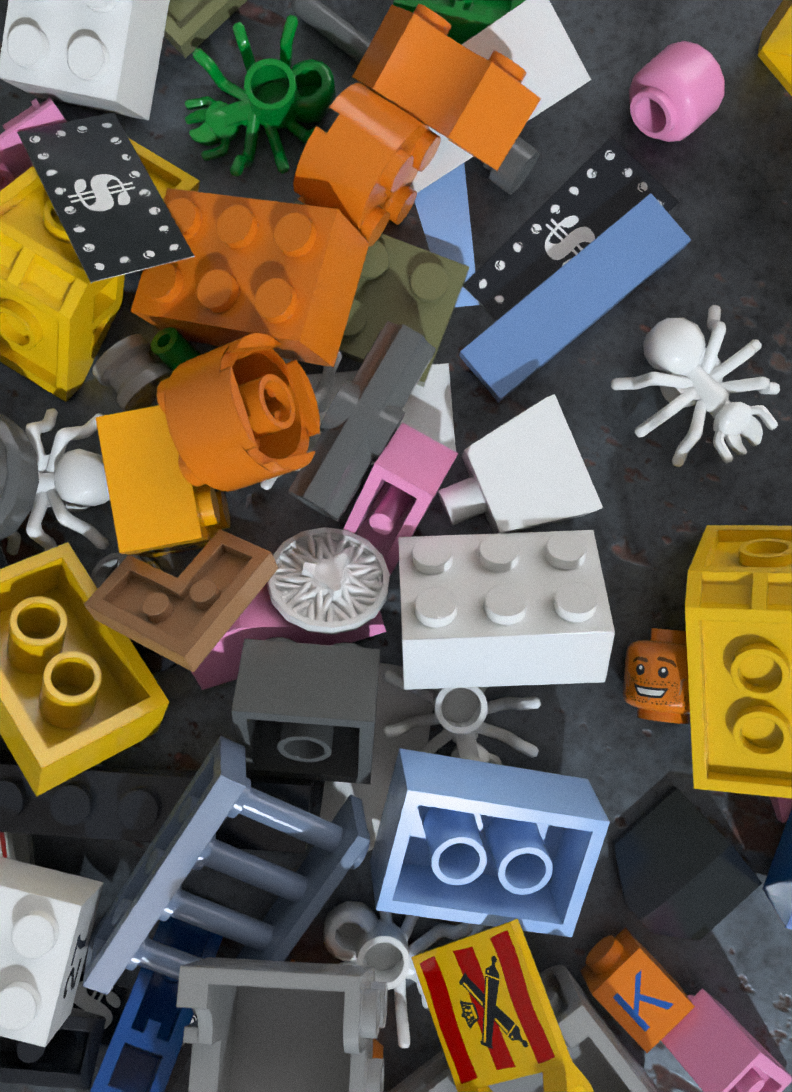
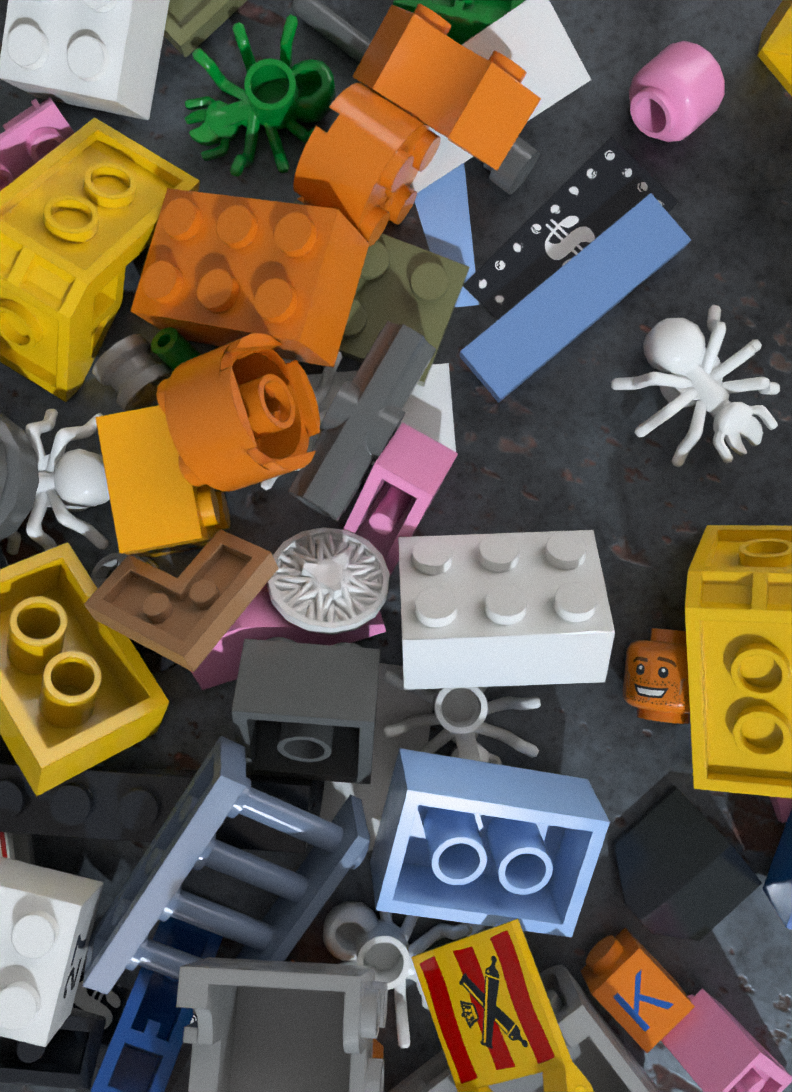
(104, 197): black sticker -> none
(523, 474): white torso -> none

